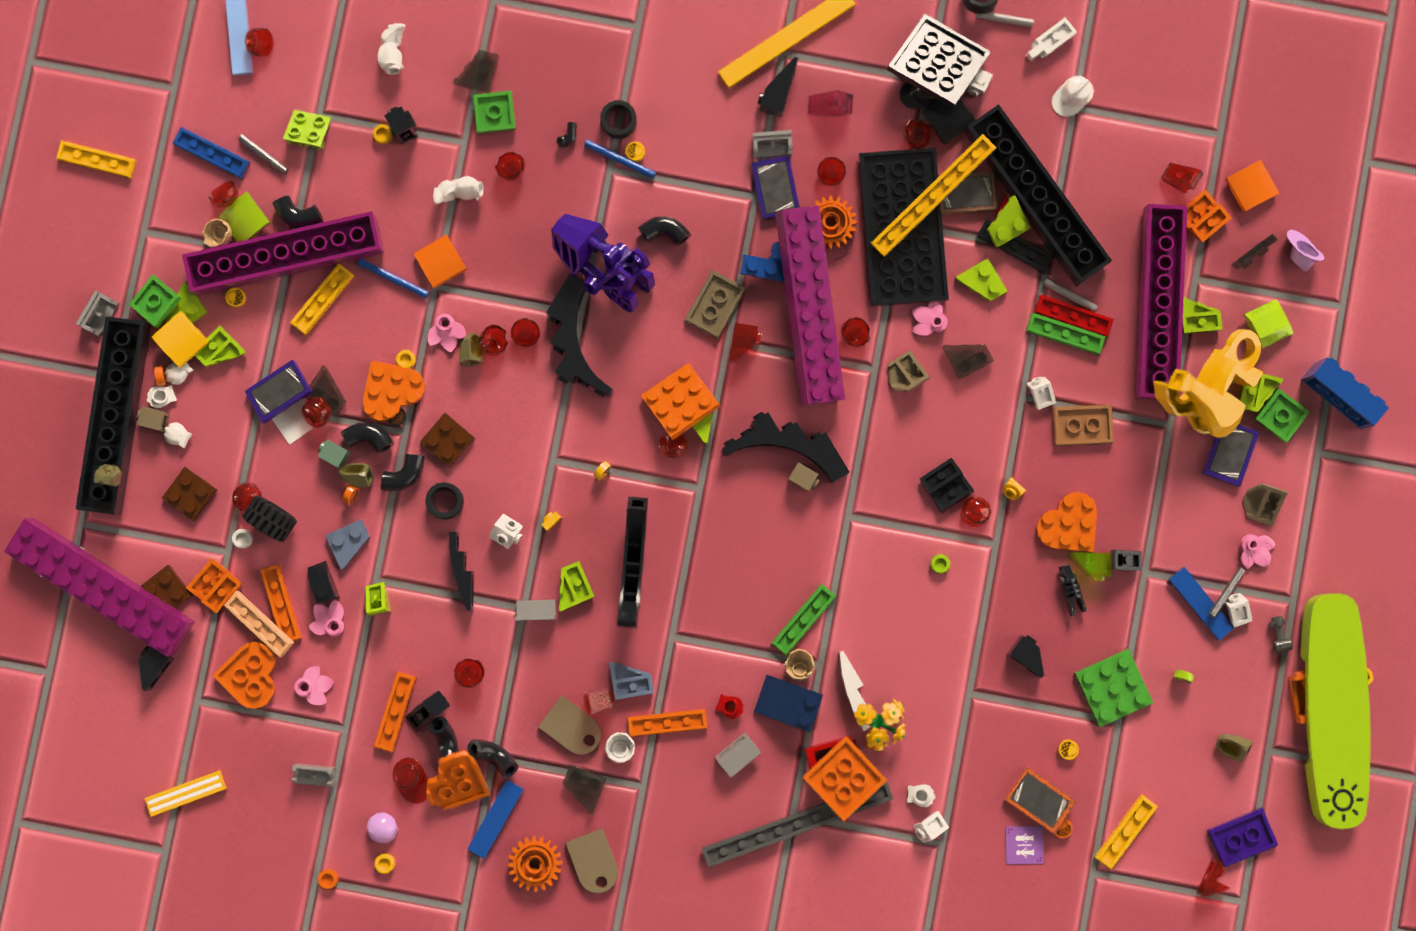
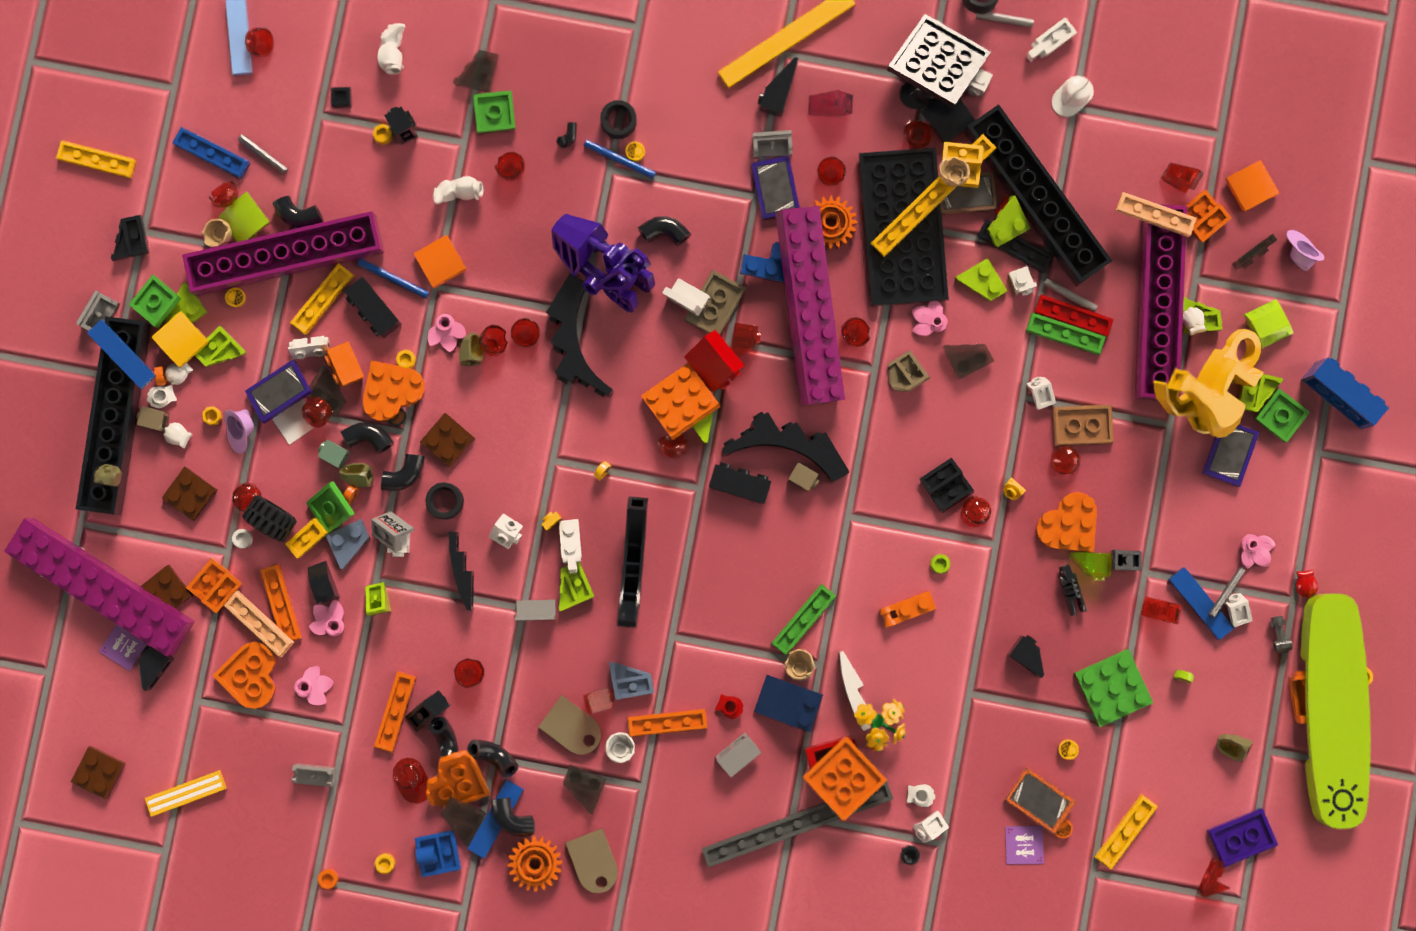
(97, 772): none -> reddish brown plate
(121, 354): none -> blue tile
(123, 647): none -> medium lavender sticker
(131, 239): none -> black wing
(212, 416): none -> yellow tile
(238, 427): none -> lavender piece
(300, 348): none -> white hinge
(306, 538): none -> yellow plate
(307, 129): lime hinge -> none
(330, 507): none -> bright green plate
(341, 97): none -> black tile
(344, 365): none -> orange brick
(372, 308): none -> black brick
(382, 828): lavender hair -> none
(389, 530): none -> light grey panel
(405, 544): none -> white bracket
(437, 853): none -> blue plate
(463, 818): none -> clear smoke wing
(509, 821): none -> black cylinder
(570, 543): none -> white hinge
(687, 296): none -> white panel
(714, 361): none -> red brick
(740, 483): none -> black brick
(908, 608): none -> orange plate
(910, 854): none -> black tile
(954, 171): none -> tan hair
(971, 155): none -> yellow slope
(1022, 281): none -> white bracket
(1065, 460): none -> clear red hair
(1155, 214): none -> light nougat tile
(1161, 610): none -> clear red slope
(1194, 321): none -> white animal
(1264, 503): dark tan slope -> none
(1306, 583): none -> red animal

